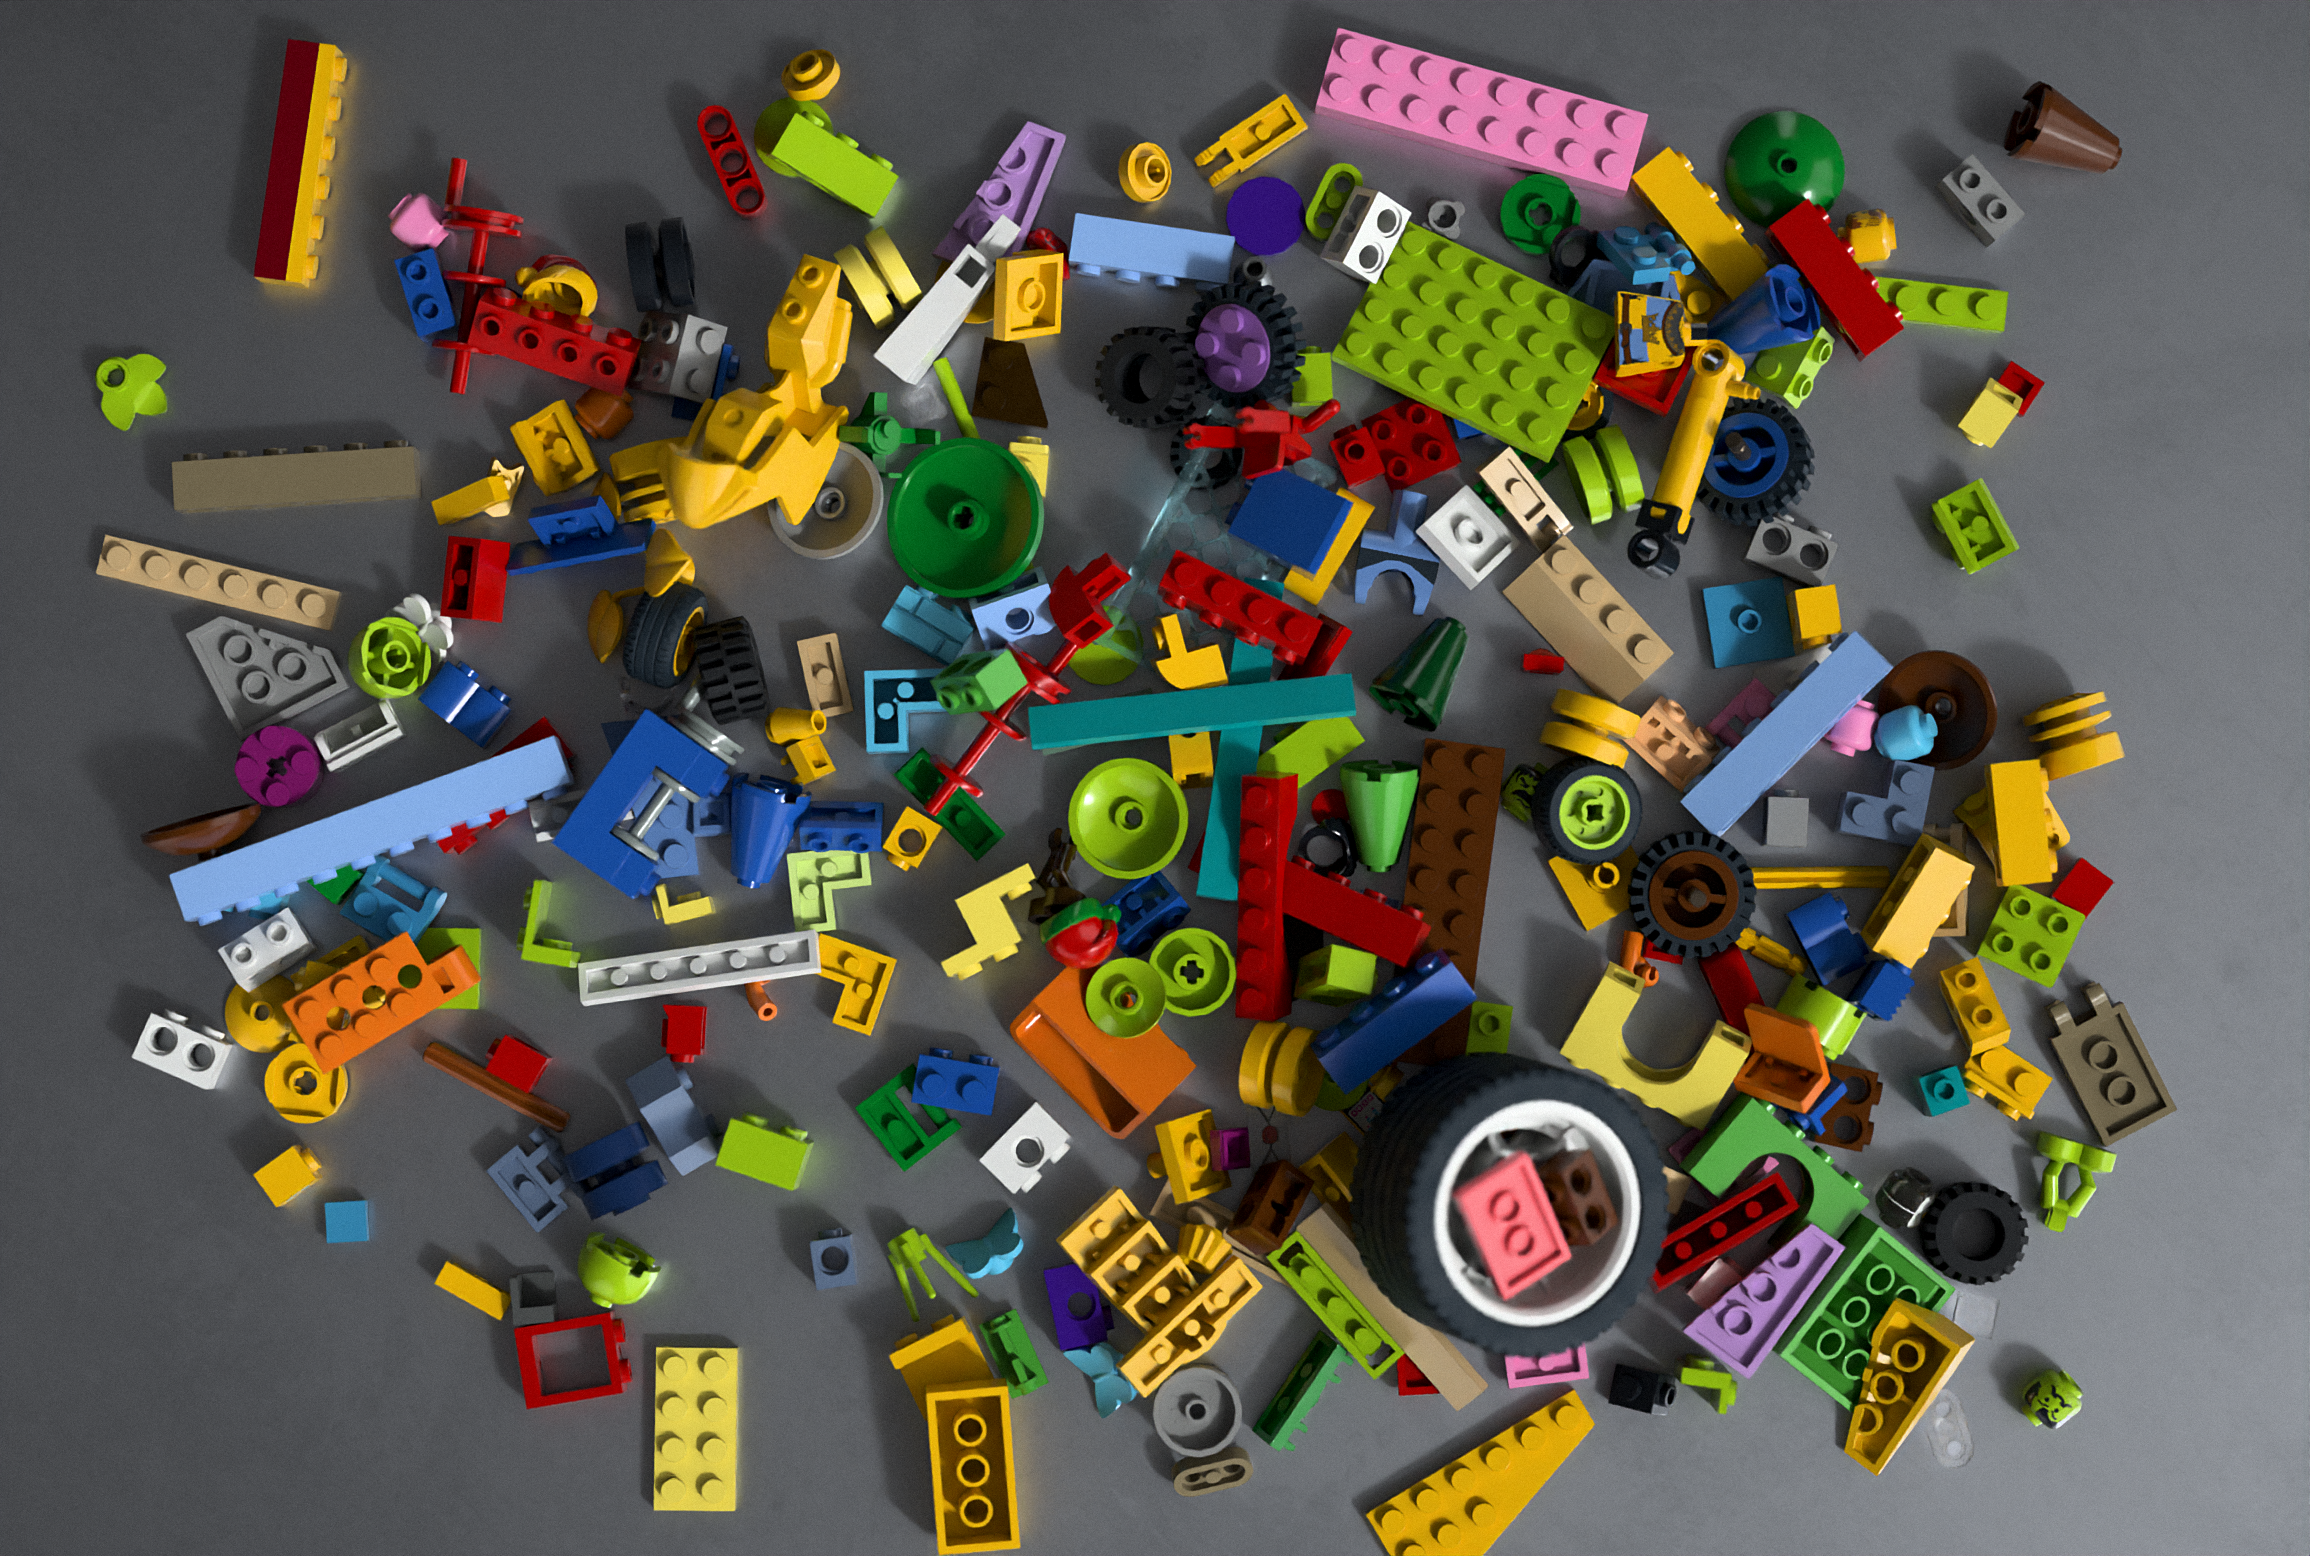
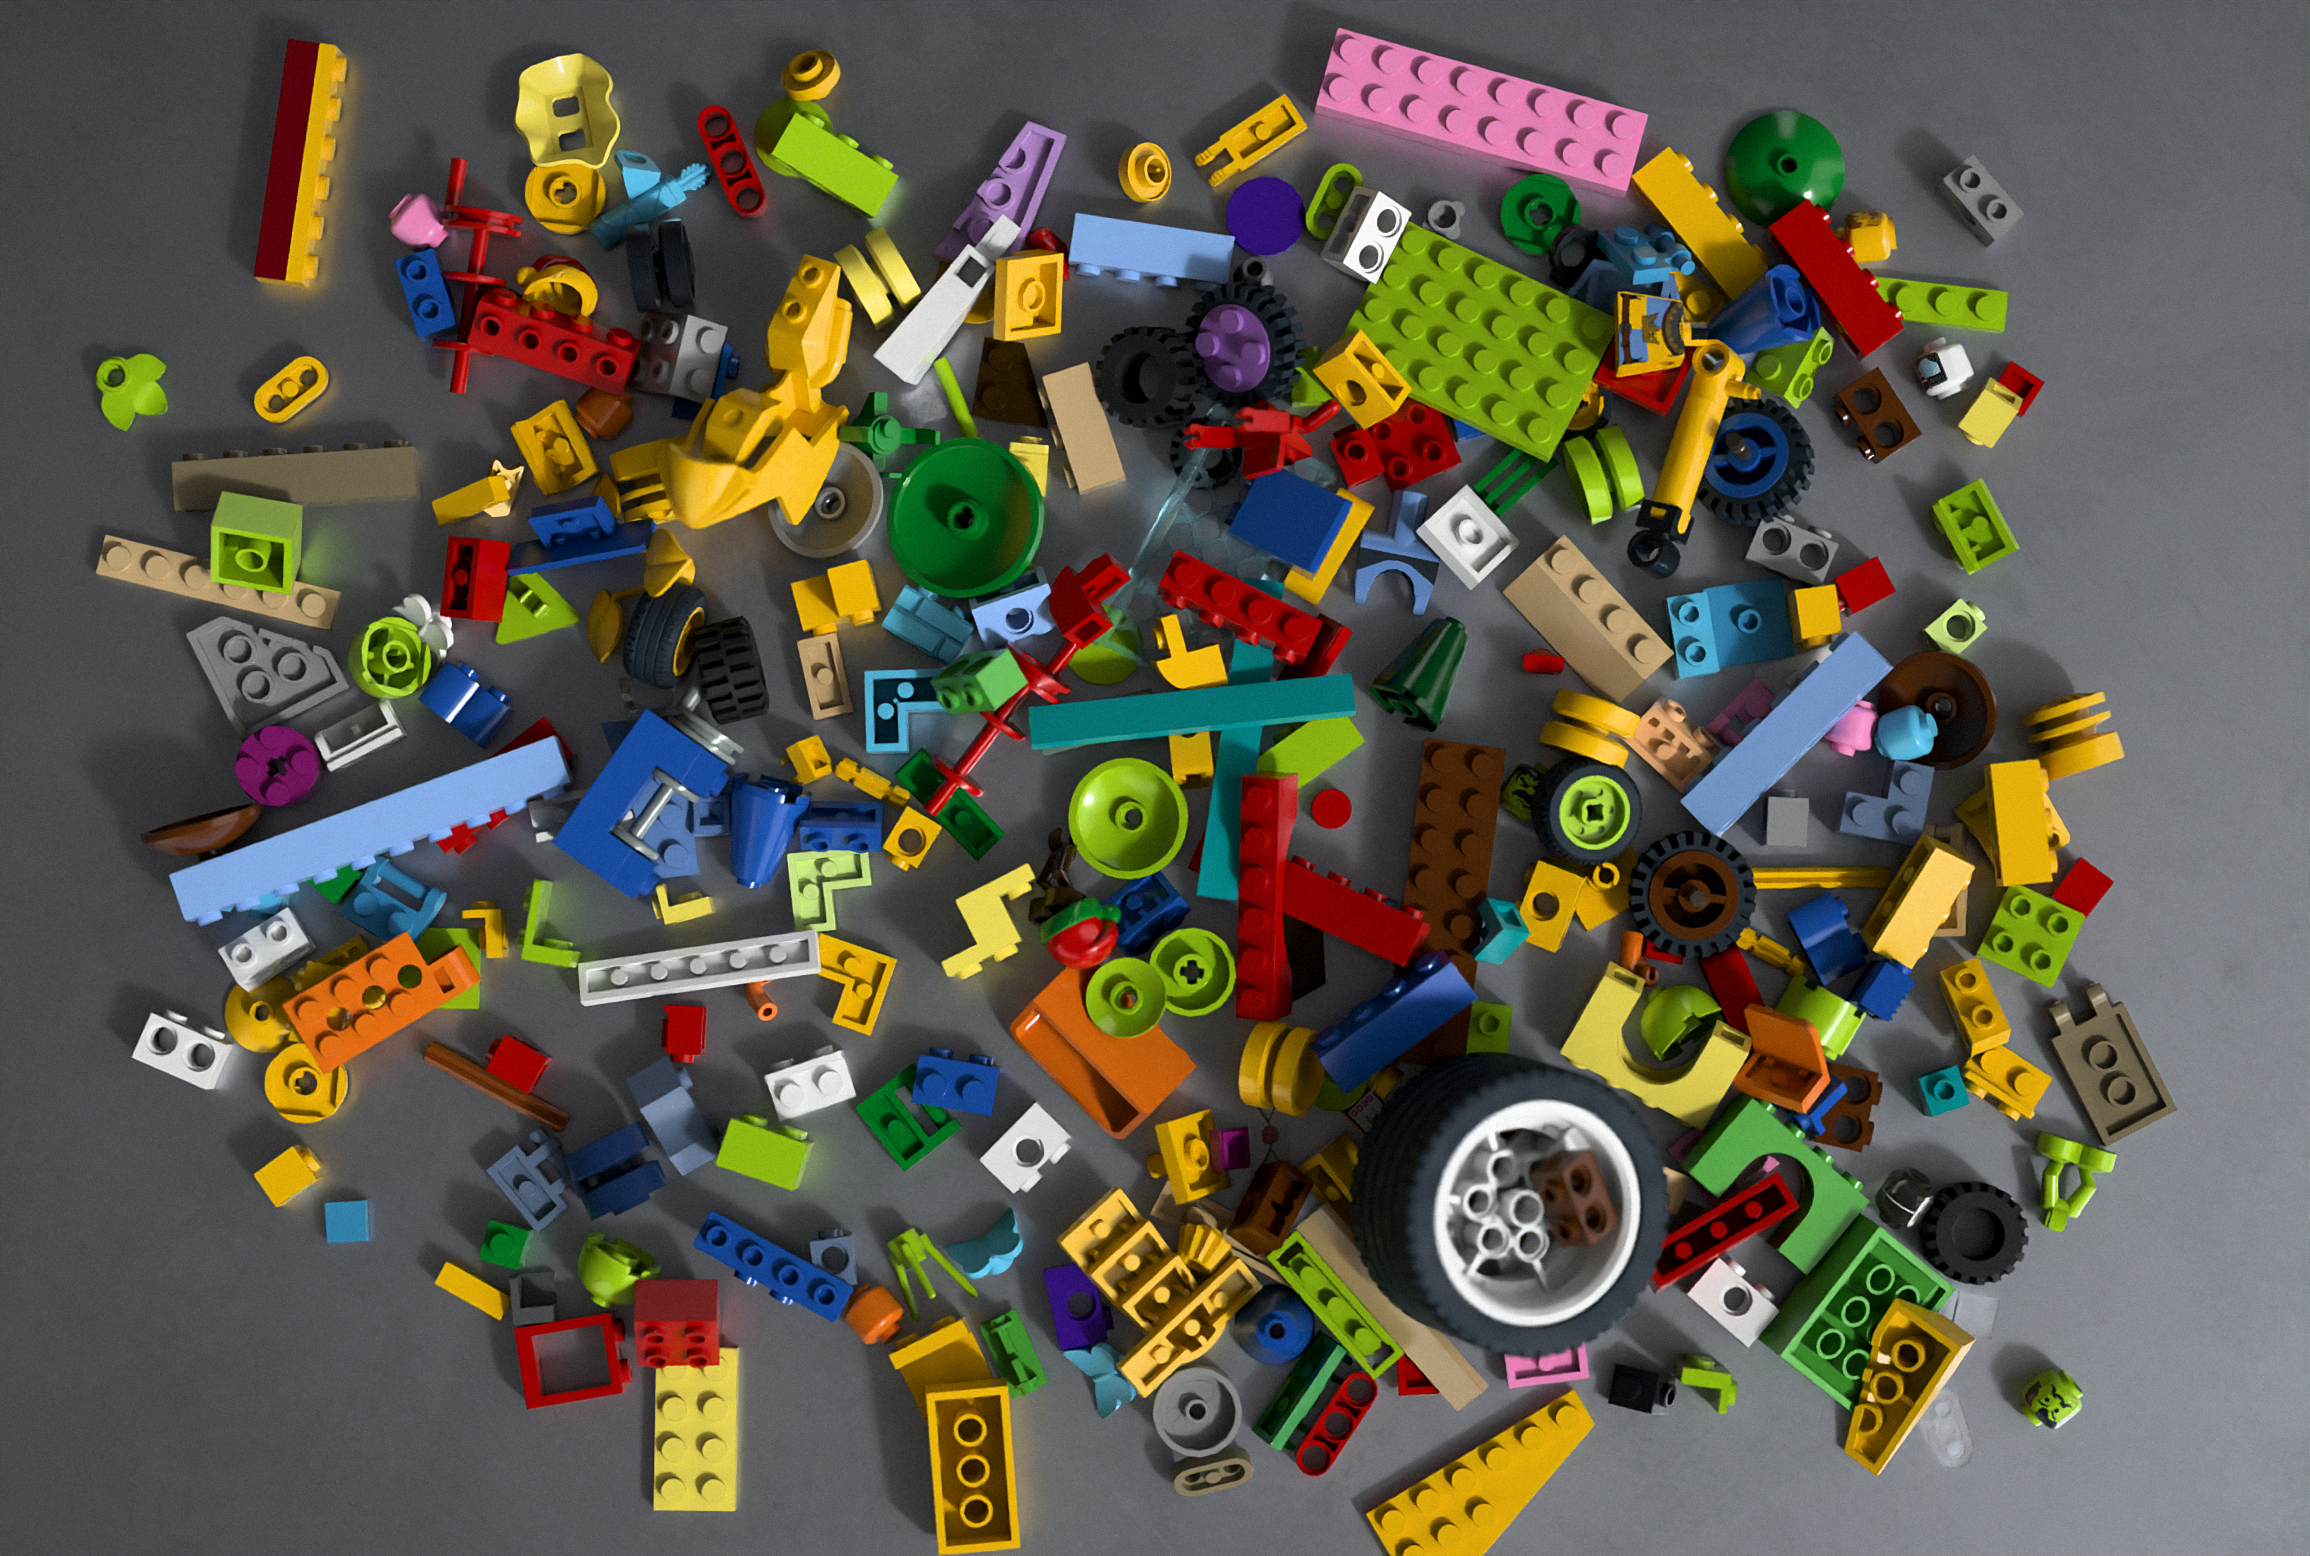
(256, 543): none -> lime brick
(291, 388): none -> yellow plate
(494, 933): none -> yellow bracket
(506, 1243): none -> green brick
(533, 609): none -> lime piece
(534, 113): none -> light yellow piece
(580, 211): none -> yellow plate
(646, 194): none -> medium azure piece
(677, 1323): none -> red brick
(773, 1266): none -> blue bracket
(792, 725): yellow cone -> none
(810, 1084): none -> white bracket
(837, 597): none -> yellow brick
(872, 783): none -> yellow axle
(874, 1314): none -> orange head
(1081, 429): none -> tan brick
(1269, 1306): none -> blue cone
(1334, 1442): none -> red beam
(1336, 976): lime brick -> none
(1339, 831): black piece -> none
(1362, 379): none -> yellow brick
(1379, 808): bright green cone -> none
(1502, 931): none -> teal panel
(1512, 1224): coral plate -> none
(1523, 497): tan plate -> none
(1565, 886): none -> yellow brick
(1676, 1018): none -> lime cylinder
(1690, 636): none -> medium azure brick
(1760, 1307): lavender wing -> none
(1862, 586): none -> red brick
(1885, 410): none -> reddish brown brick
(1936, 631): none -> yellowish green brick
(1943, 369): none -> white head
(2060, 134): reddish brown cone -> none

